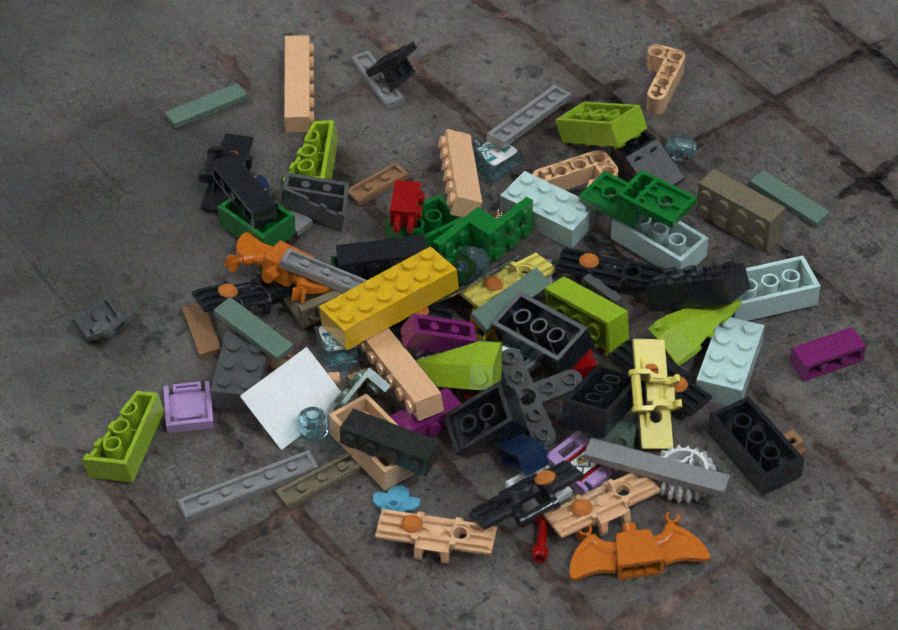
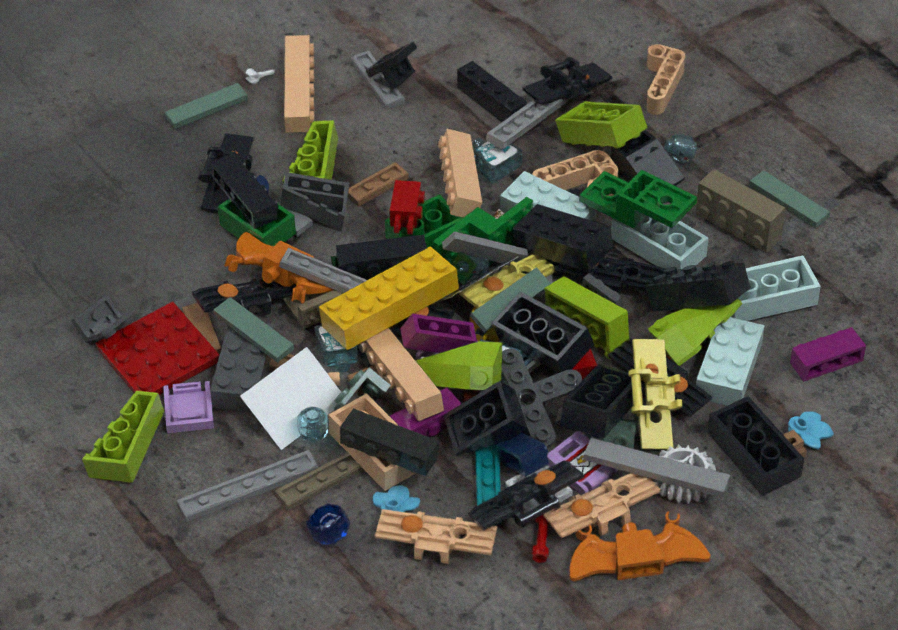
(158, 350): none -> red plate
(254, 77): none -> white hand
(328, 524): none -> clear blue hair
(484, 248): none -> light grey tile
(487, 473): none -> teal tile
(488, 91): none -> black brick
(563, 237): none -> black brick
(578, 82): none -> black piece
(810, 428): none -> medium azure plate

